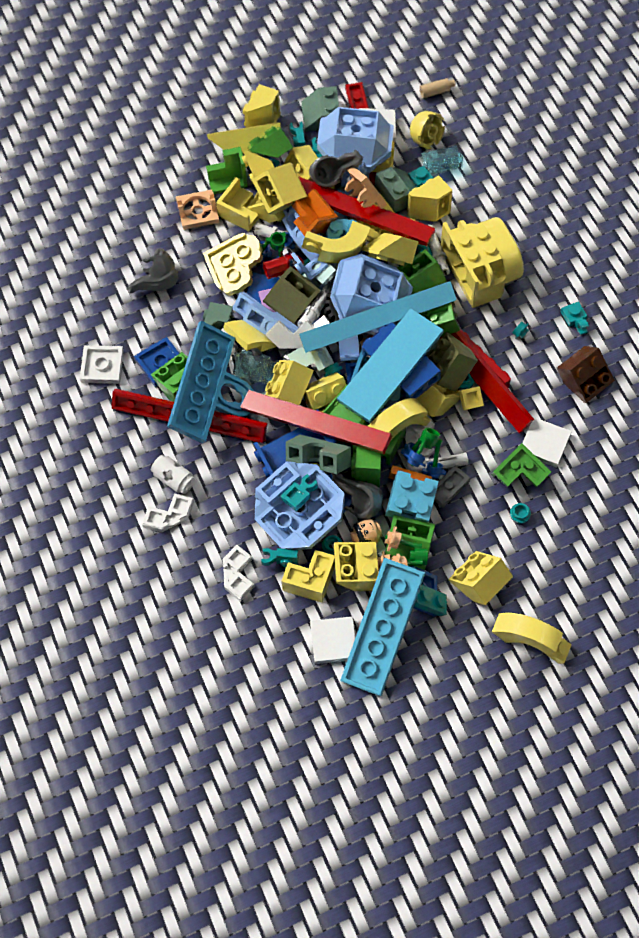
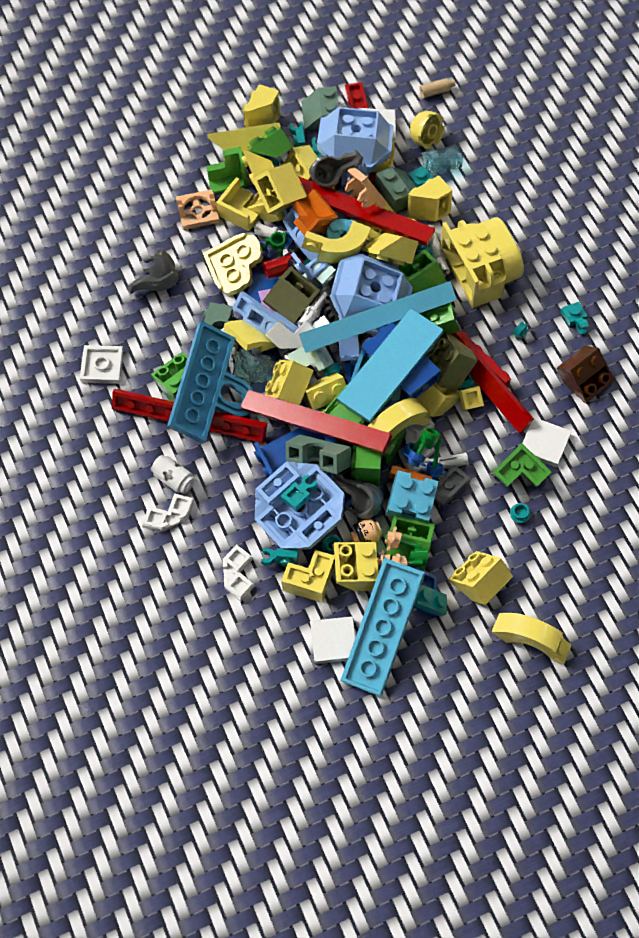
(155, 357): blue tile -> none

